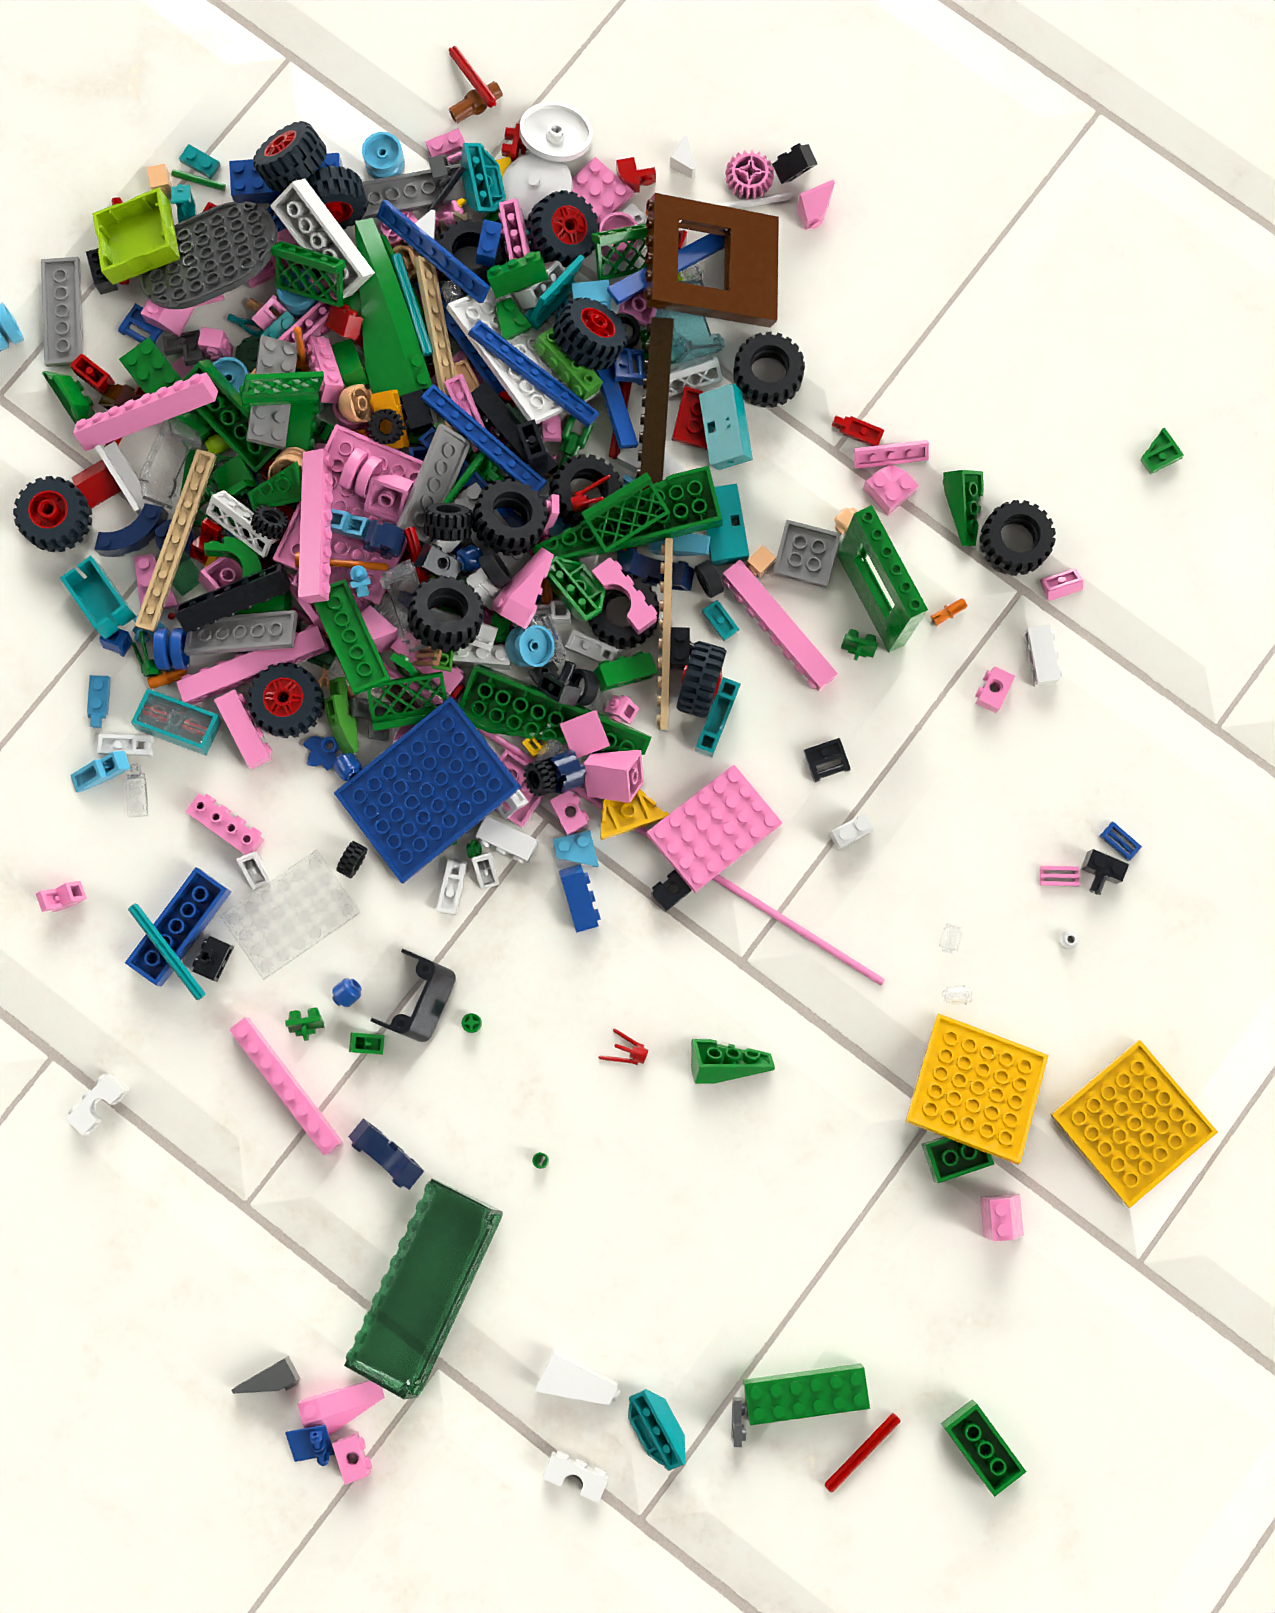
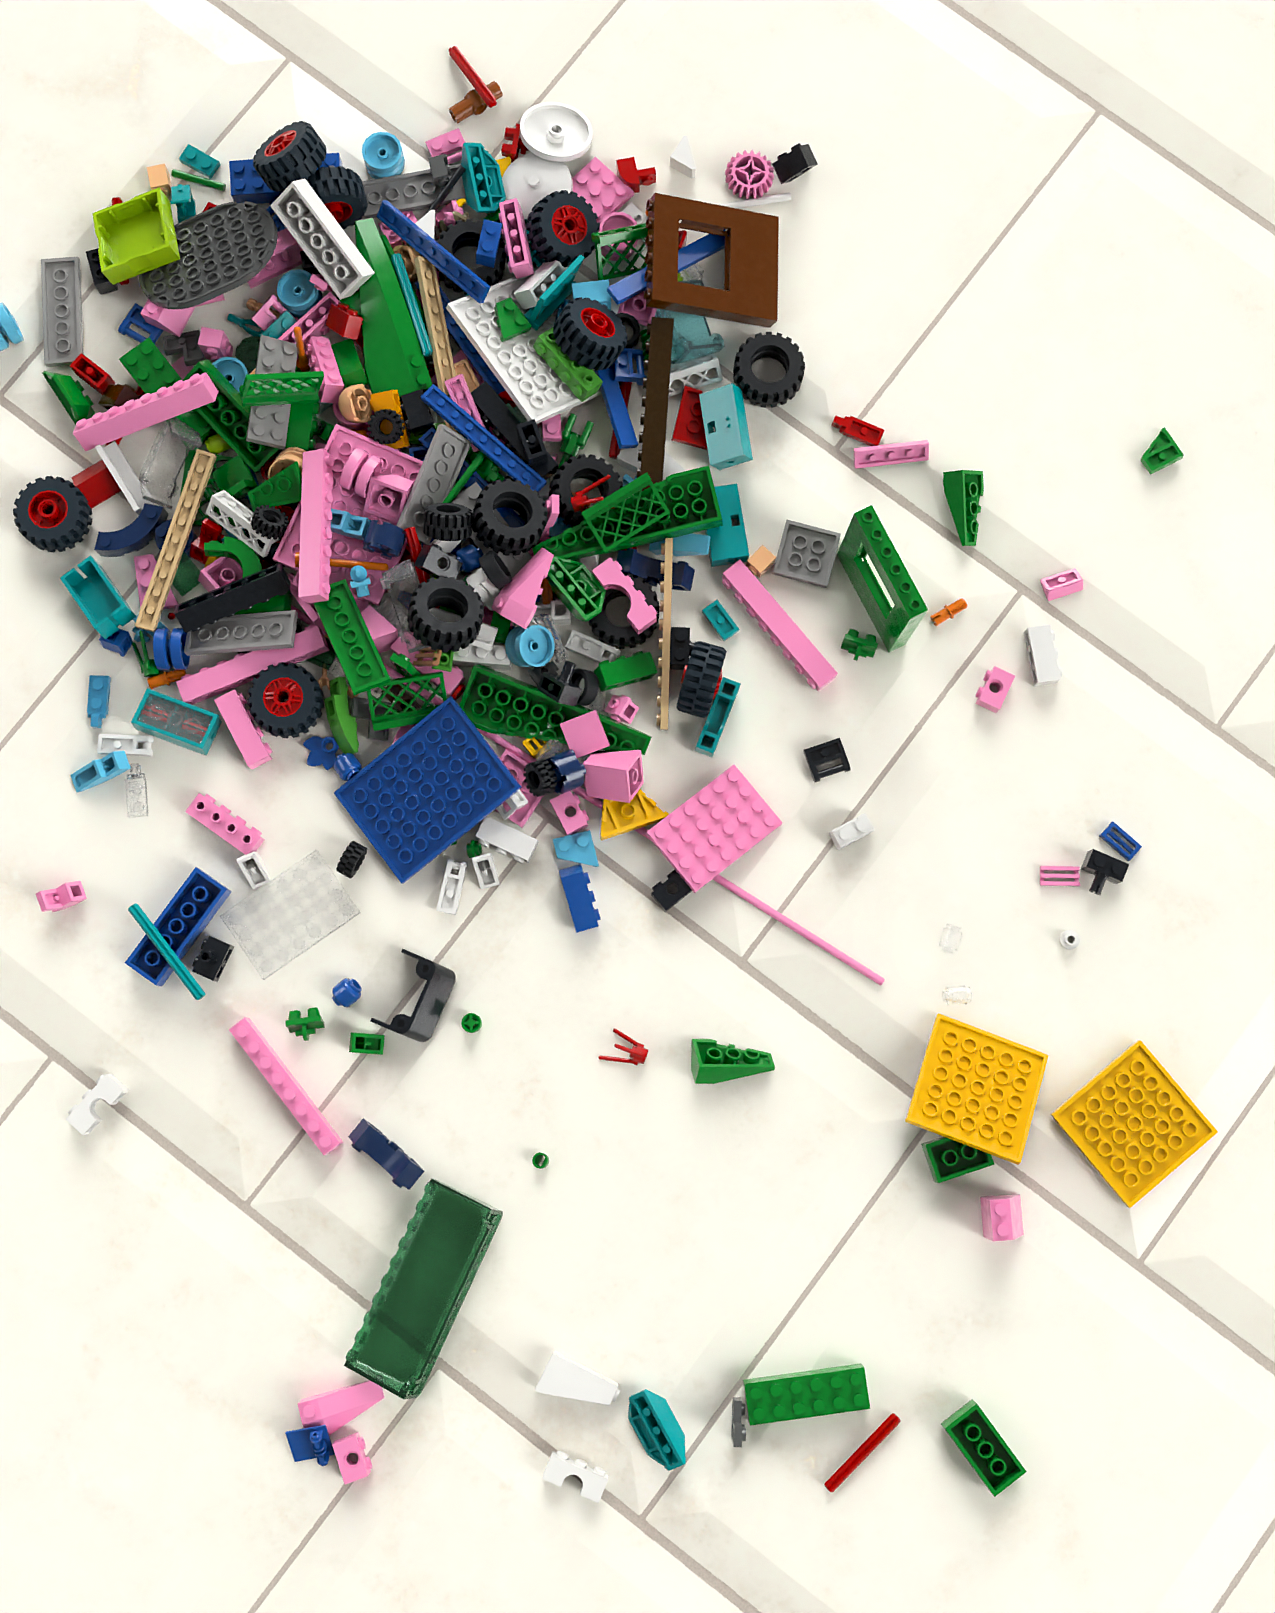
(273, 1378): dark grey slope -> none
(309, 259): green fence -> none
(451, 292): clear brick -> none
(517, 274): green brick -> none
(533, 373): blue tile -> none
(709, 578): black tyre -> none
(814, 204): bright pink slope -> none
(843, 519): light nougat head -> none
(890, 488): bright pink slope -> none
(1027, 516): black tyre -> none

